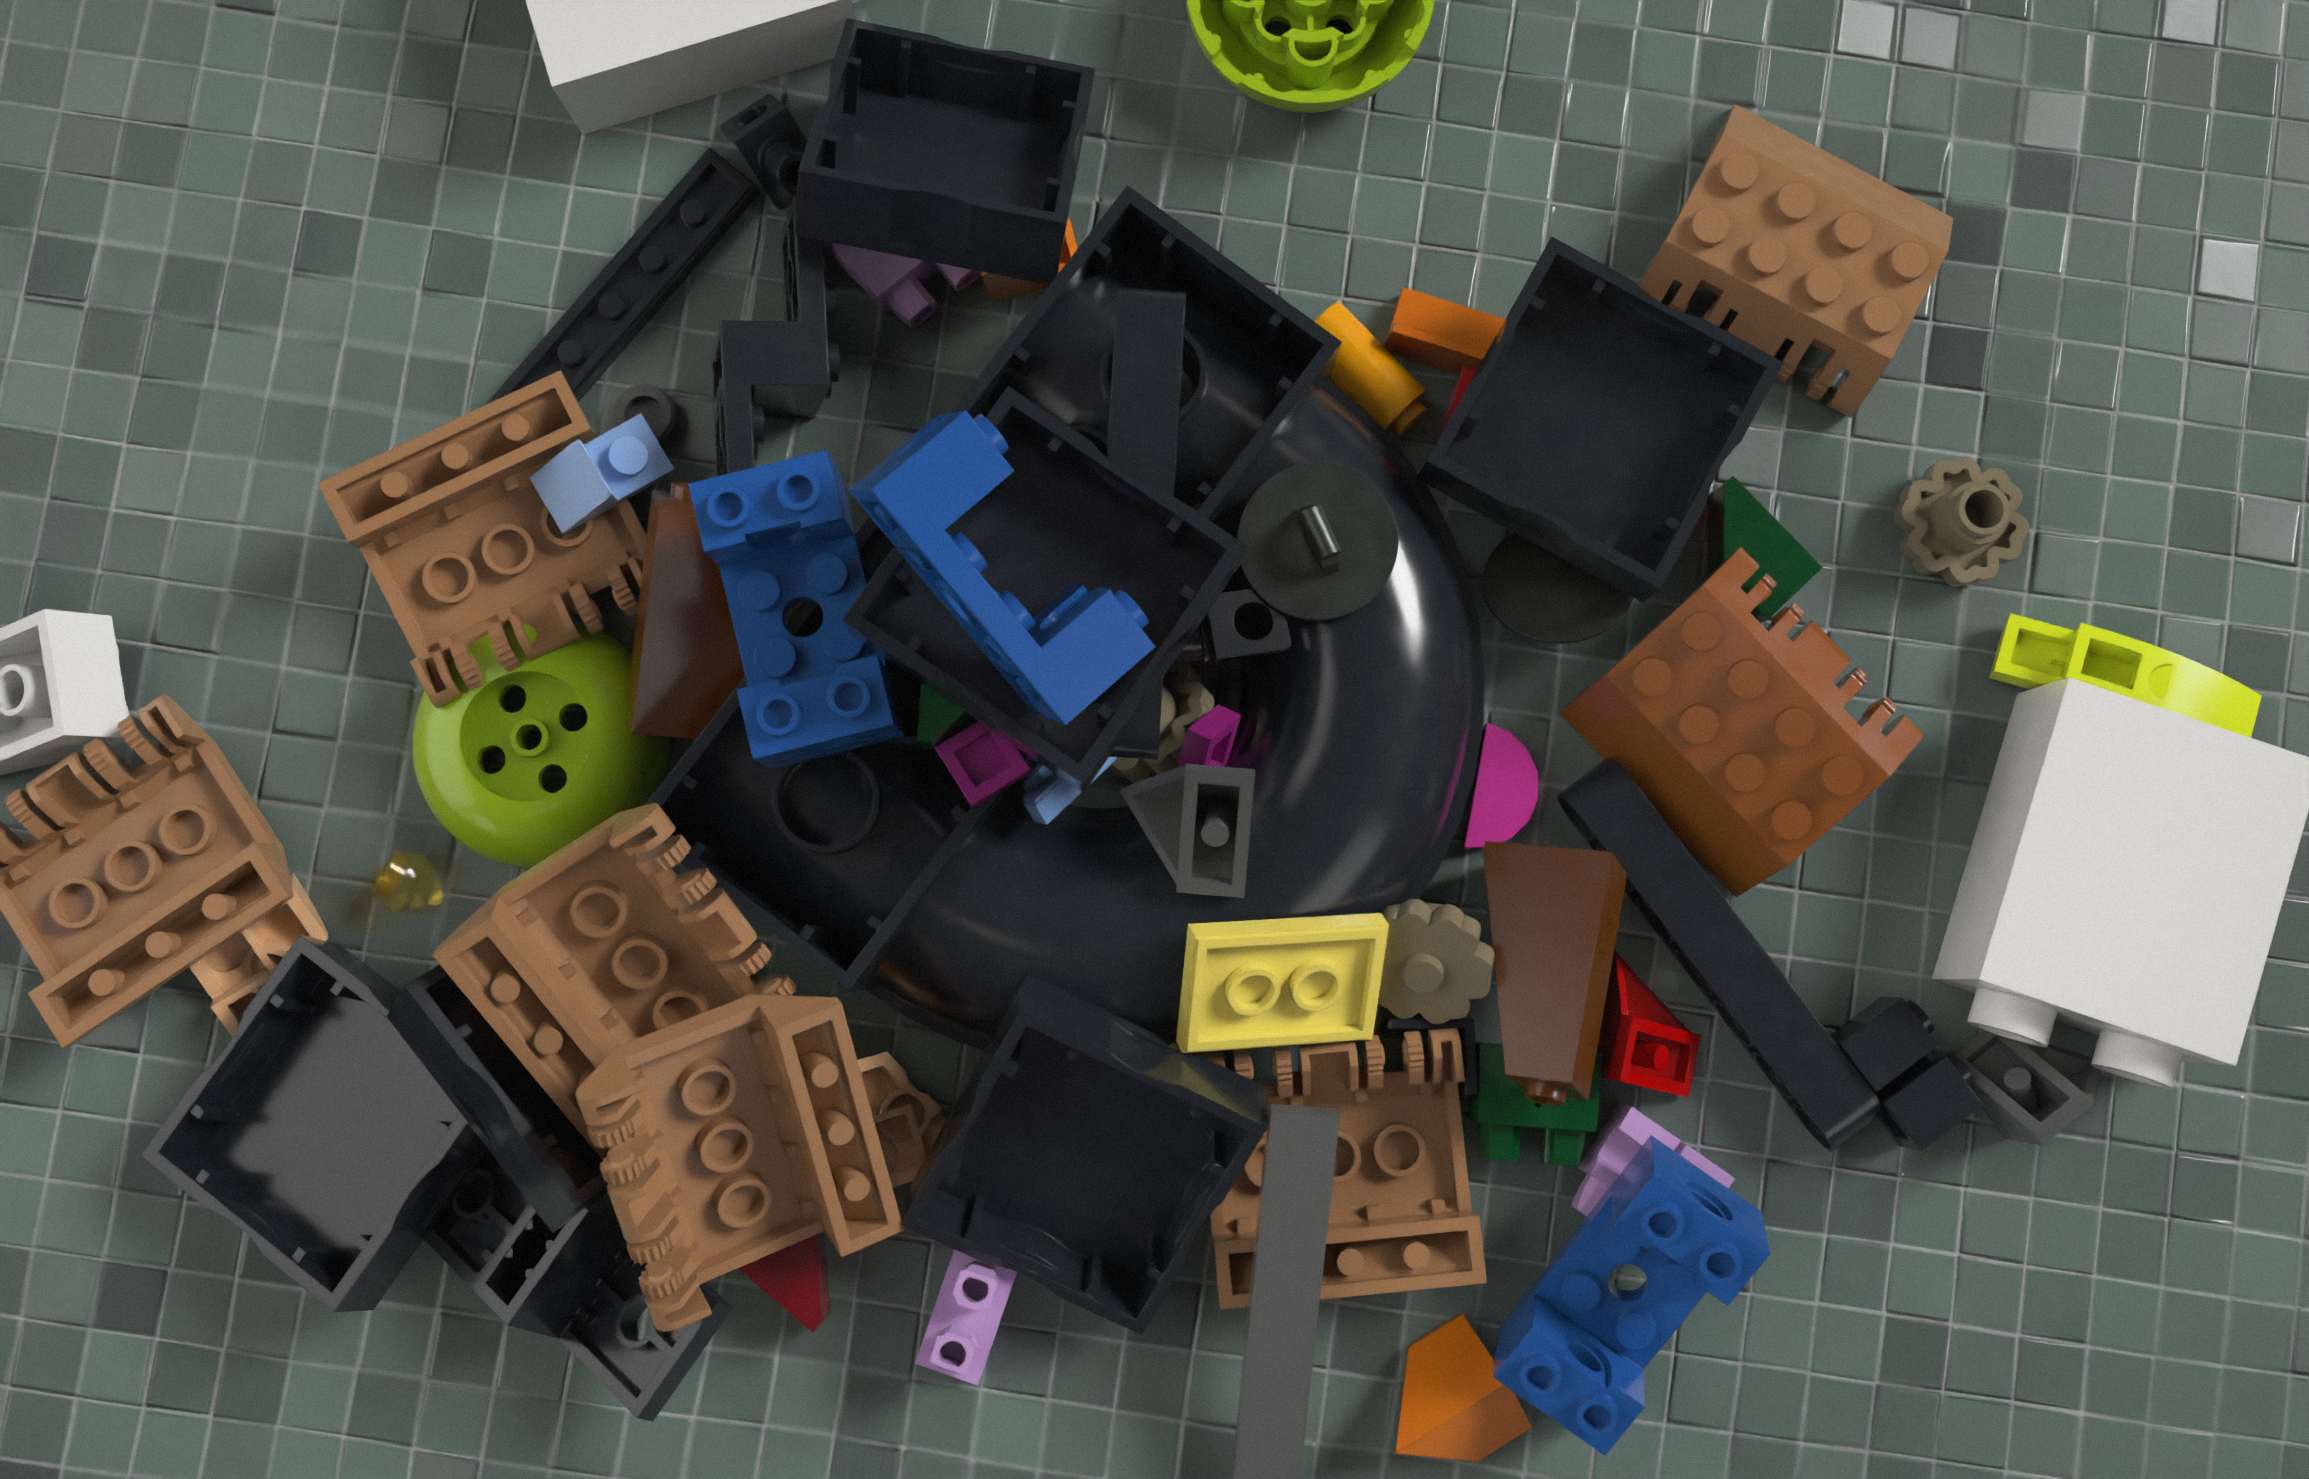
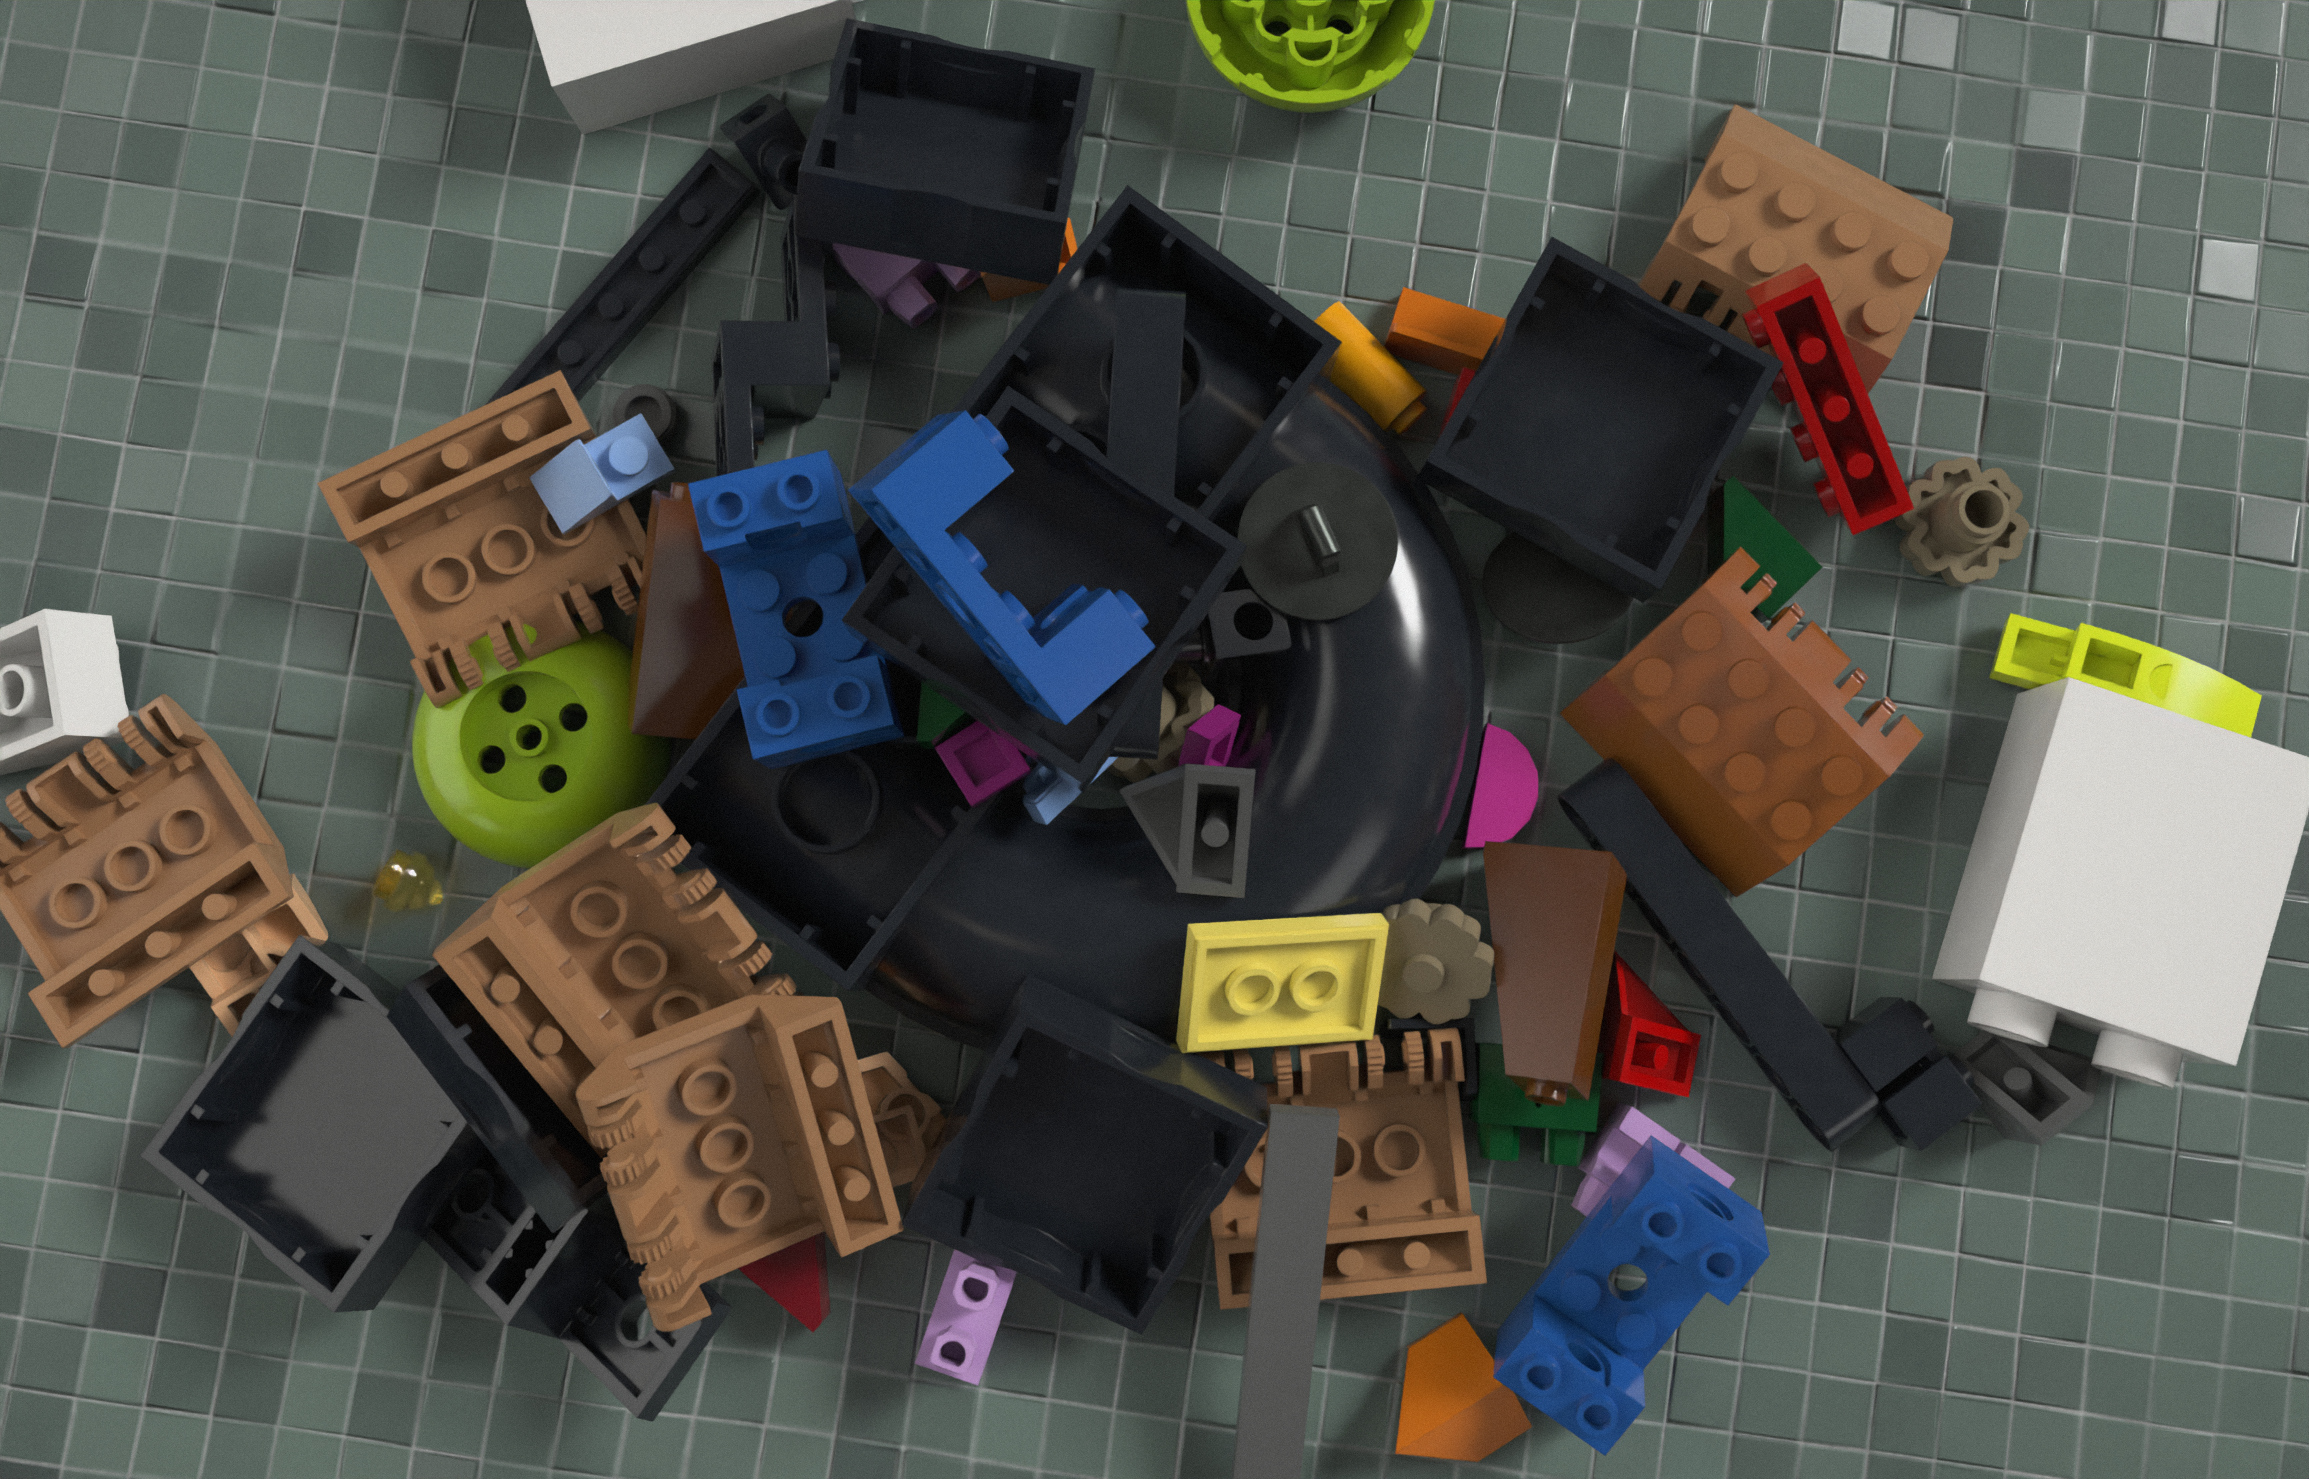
(1829, 400): none -> red brick

